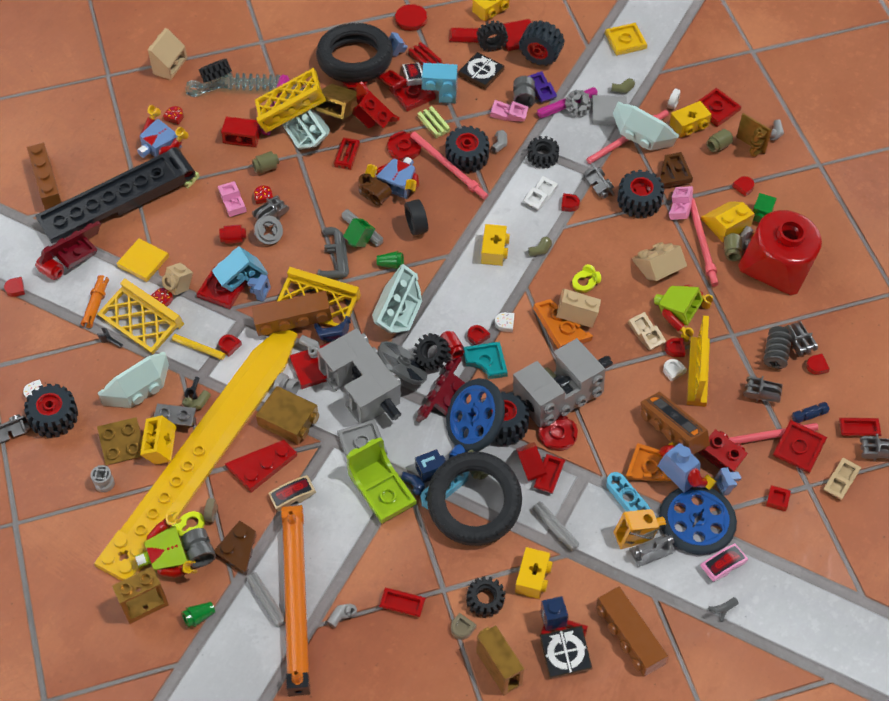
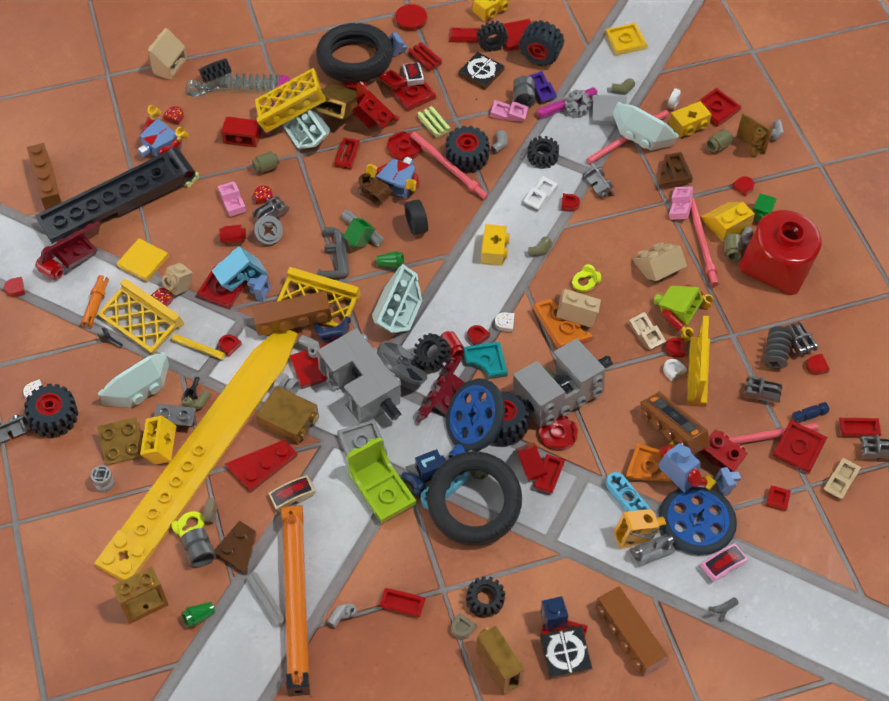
(165, 550): torso -> none
(442, 79): medium azure brick -> none
(530, 584): yellow brick -> none
(556, 526): light grey axle -> none
(640, 193): black wheel -> none

